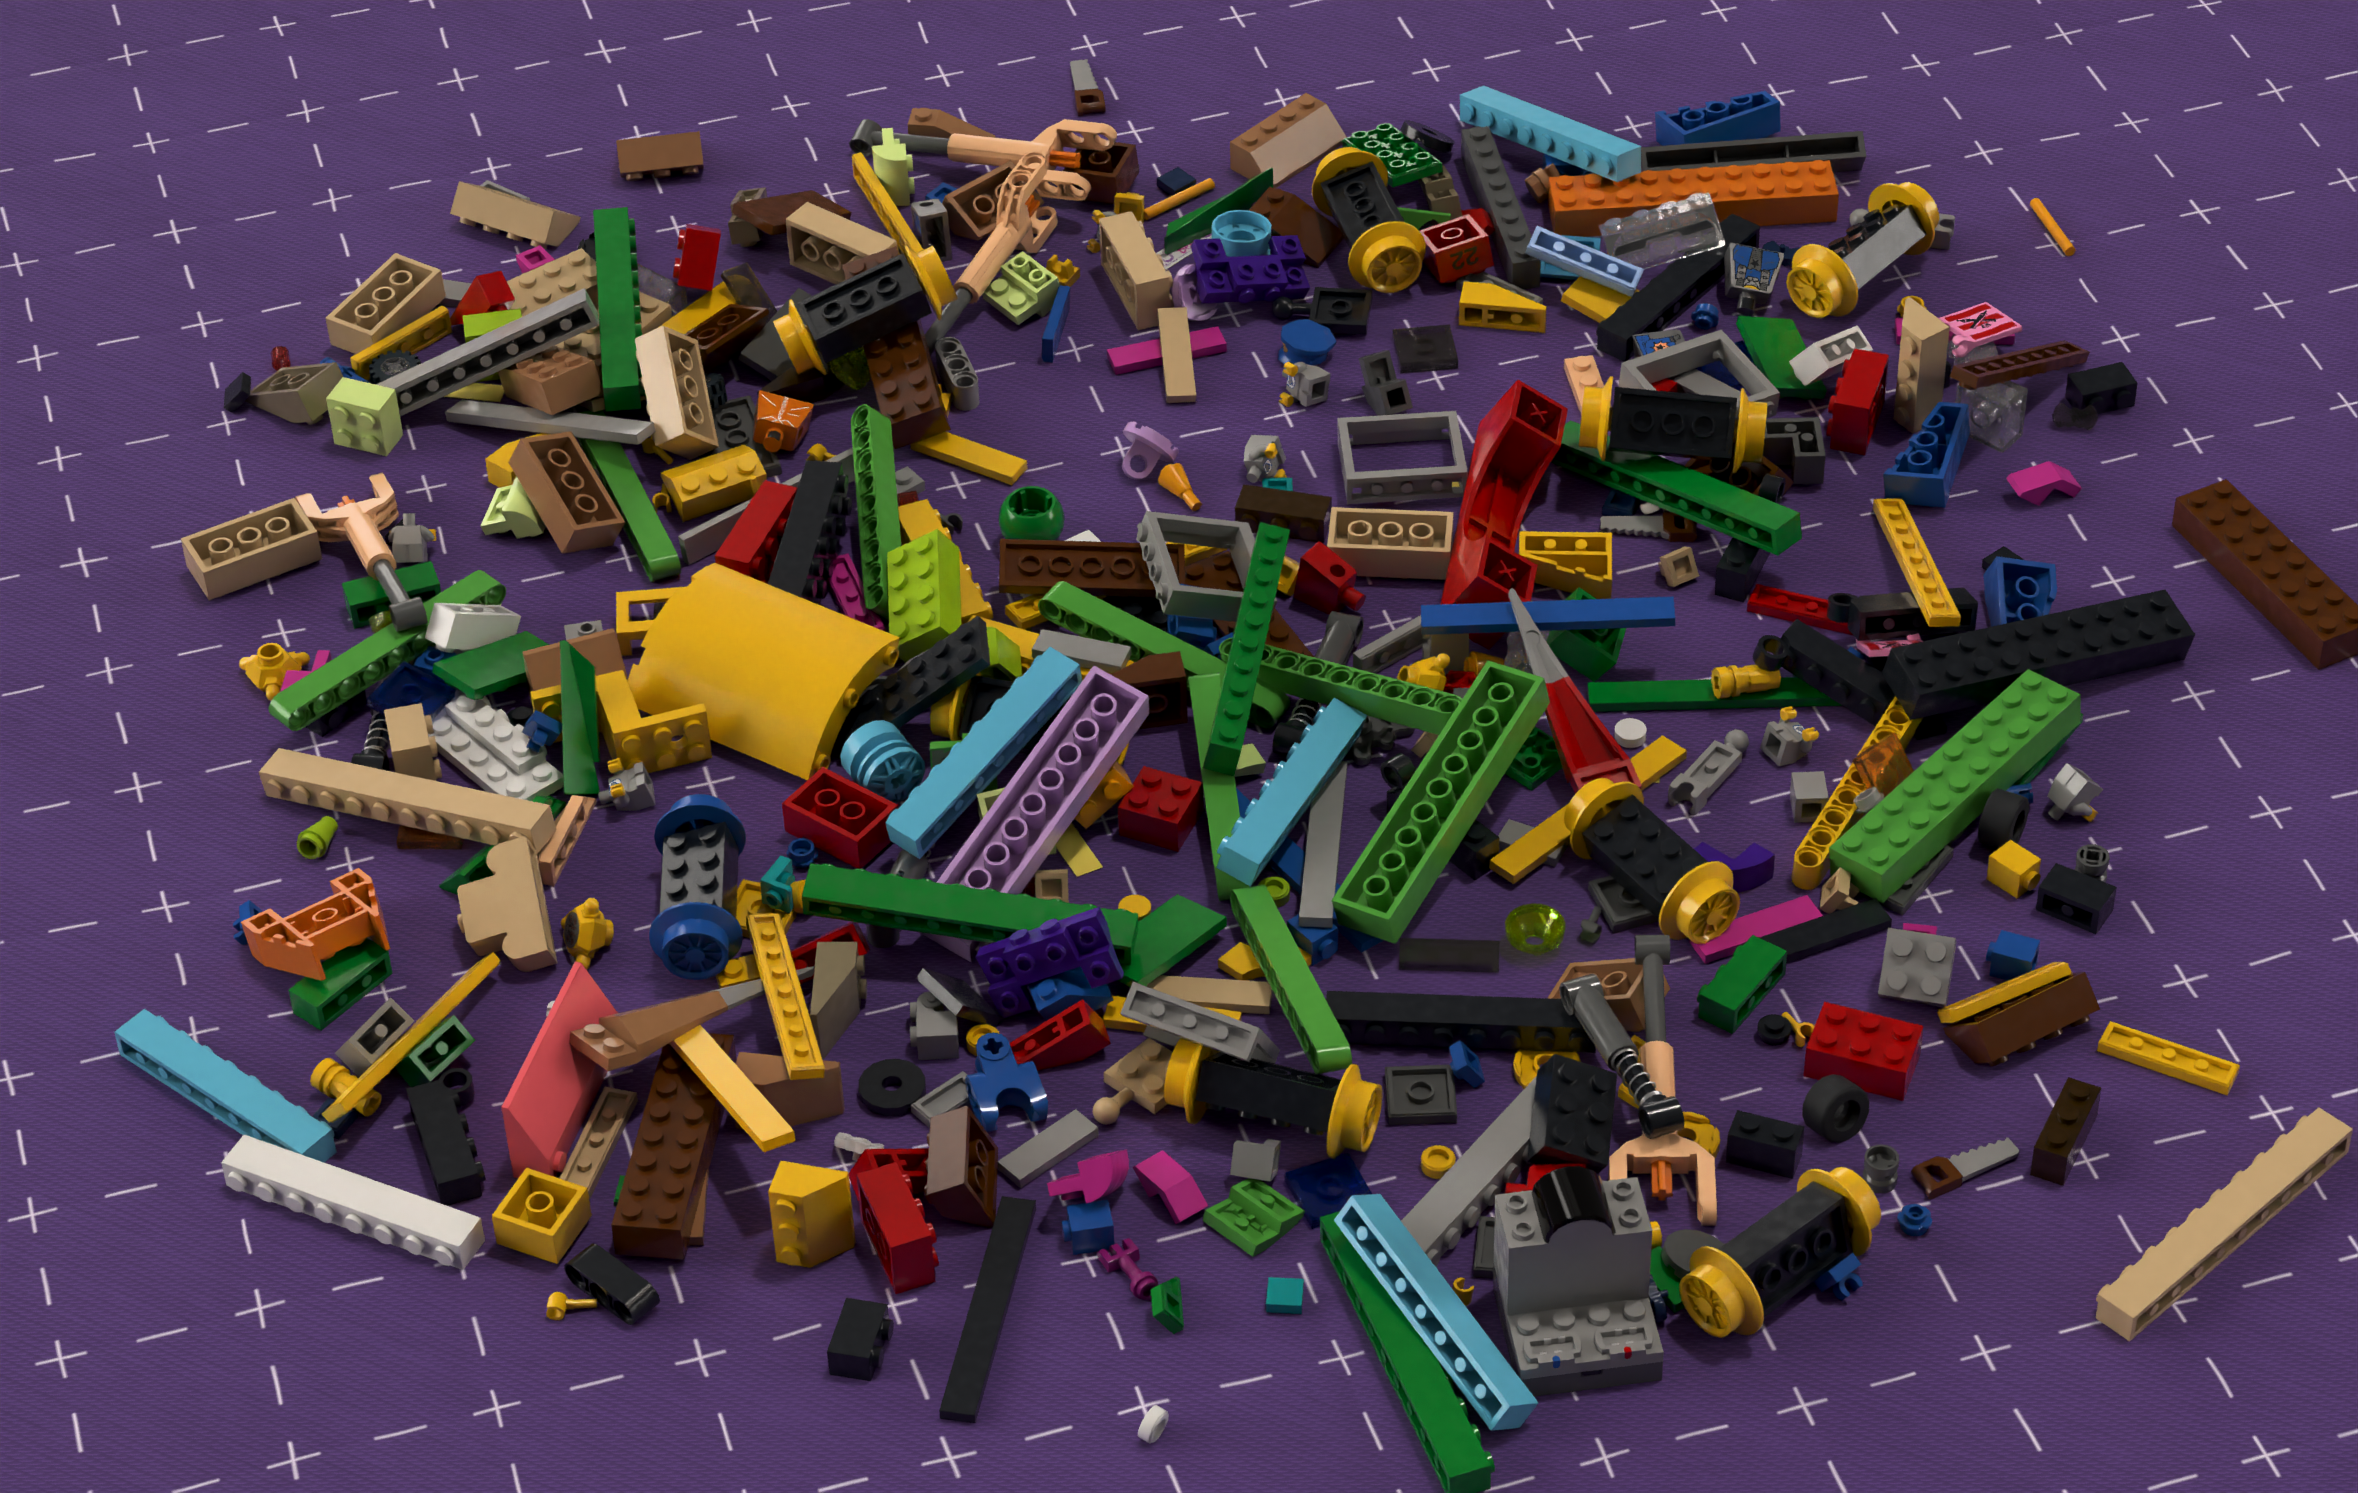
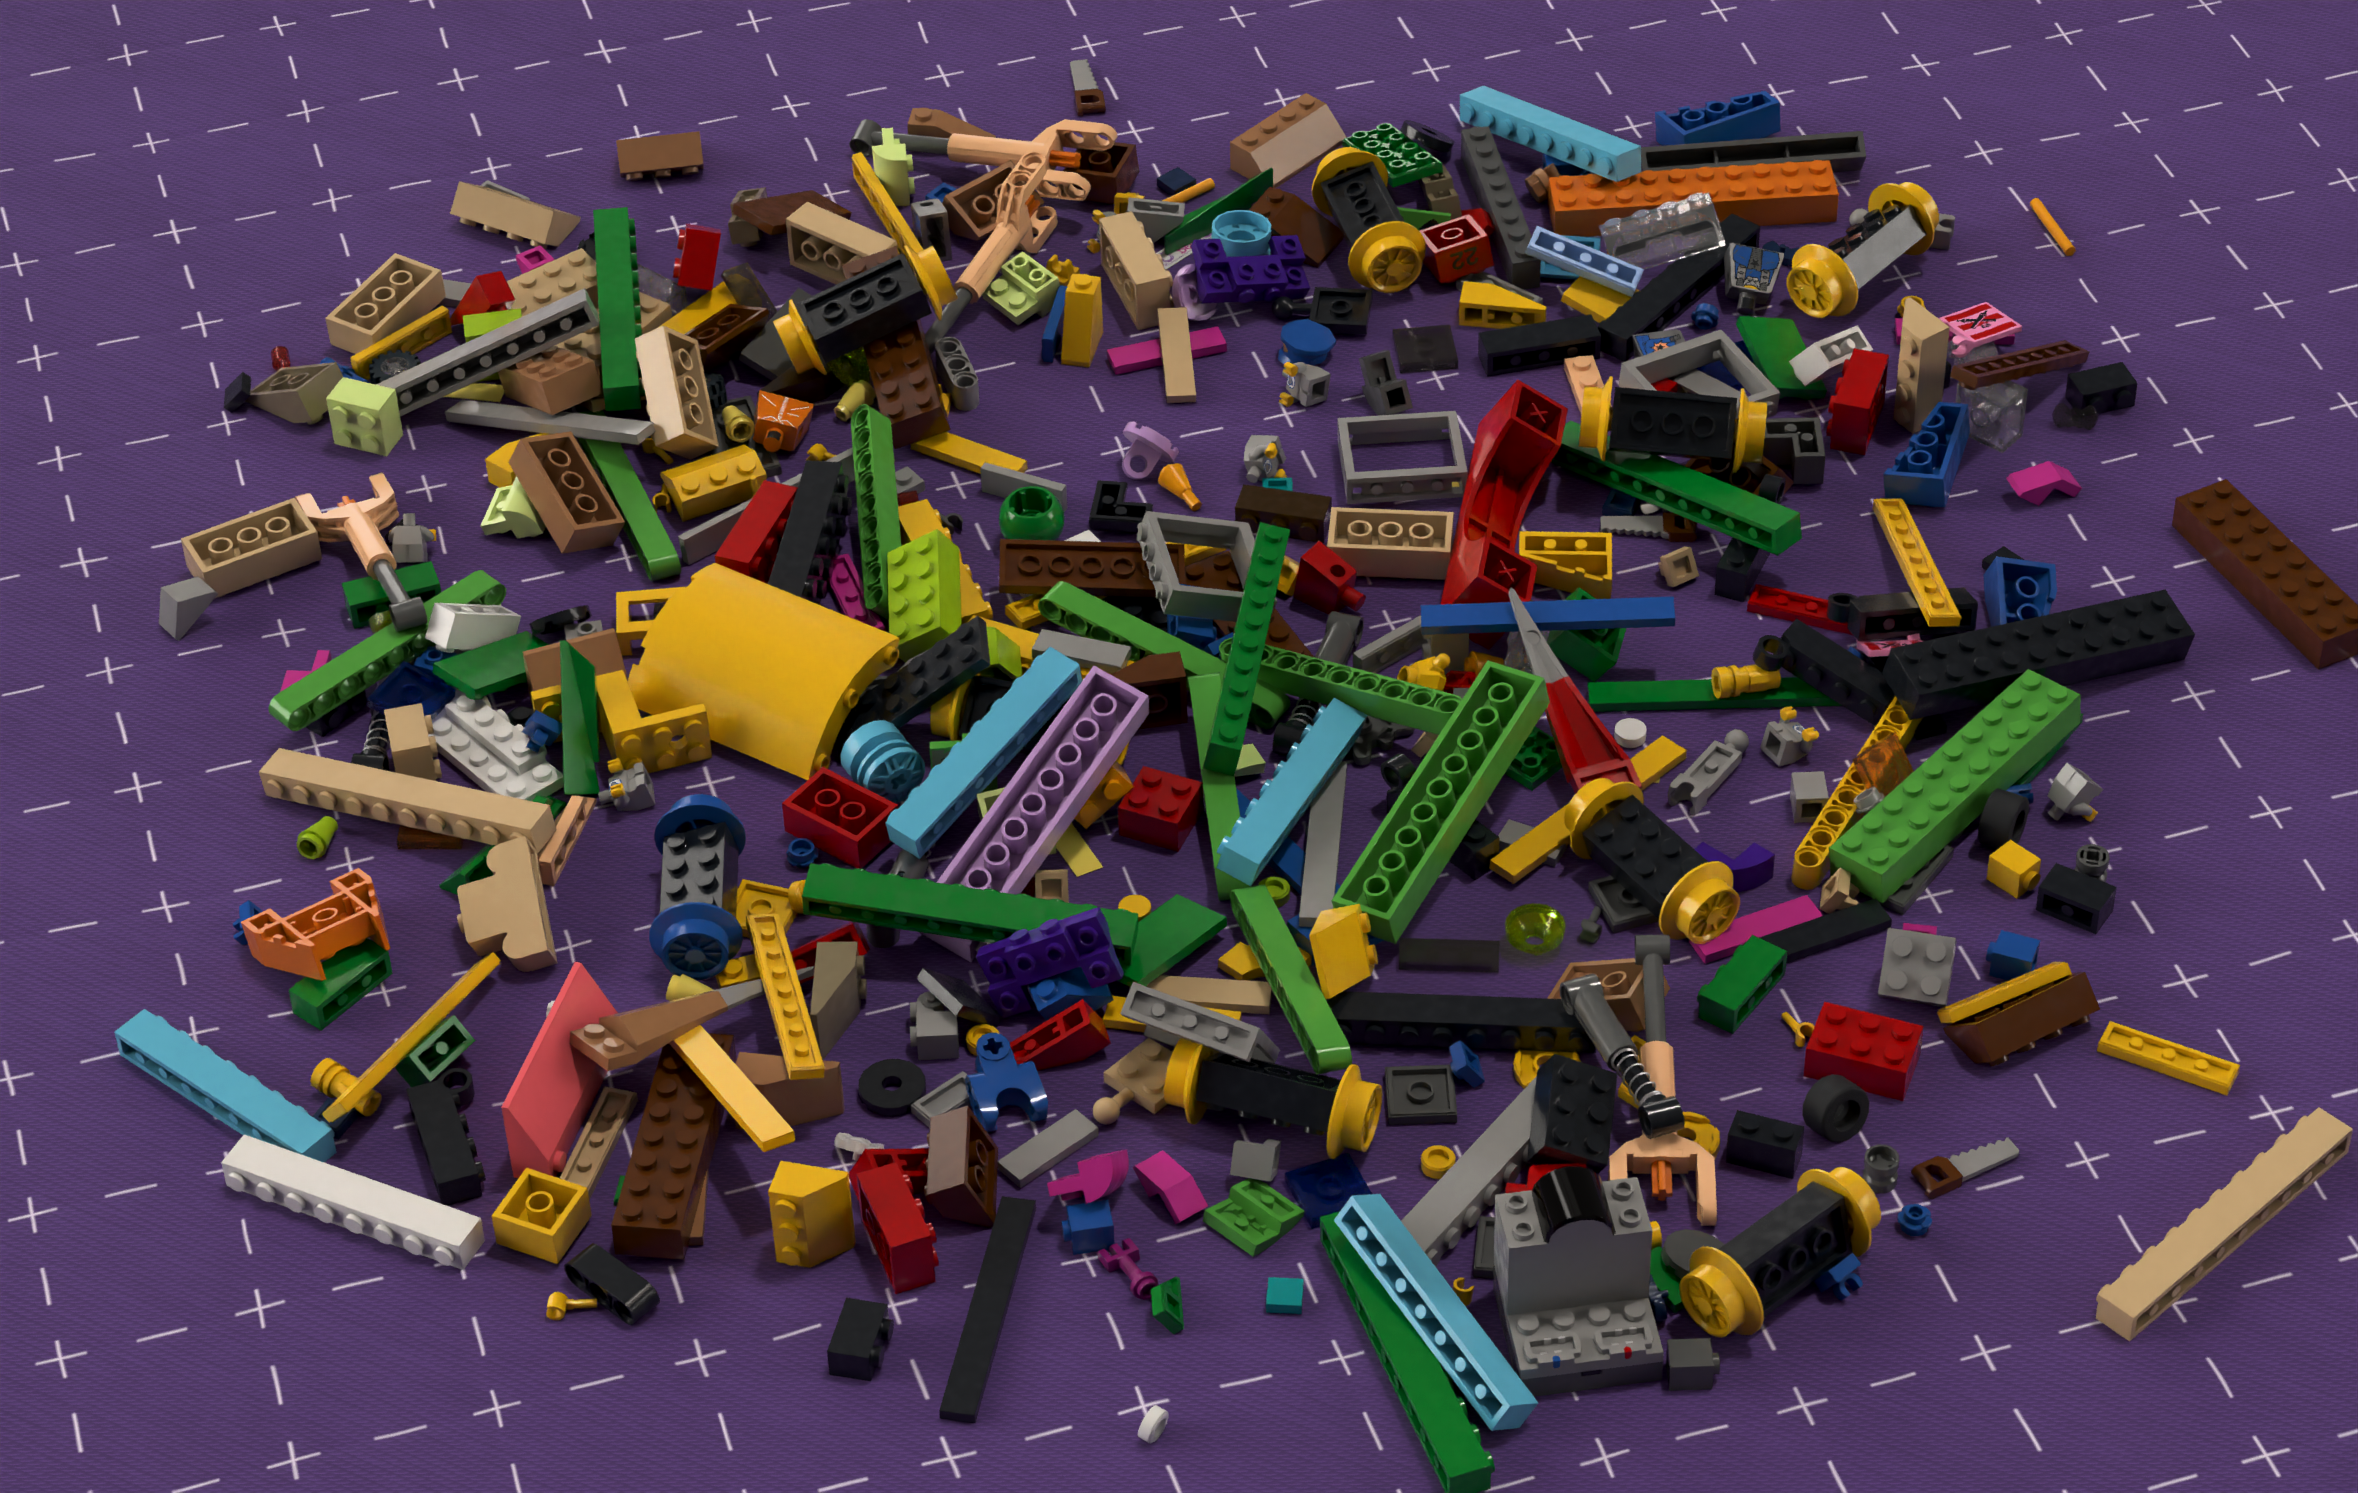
(183, 604): none -> light grey slope
(270, 666): yellow rock -> none
(374, 1037): light grey brick -> none
(556, 621): none -> black tile
(586, 931): yellow rock -> none
(684, 986): none -> light yellow cone
(737, 424): none -> light yellow cone
(776, 885): teal bracket -> none
(856, 395): none -> light yellow cone
(1003, 481): none -> light grey tile
(1082, 320): none -> yellow slope
(1111, 511): none -> black brick
(1156, 215): none -> light grey slope
(1342, 948): none -> yellow slope
(1538, 345): none -> black brick
(1691, 1364): none -> dark grey brick
(1774, 1029): black plate -> none
(2065, 1131): dark brown brick -> none

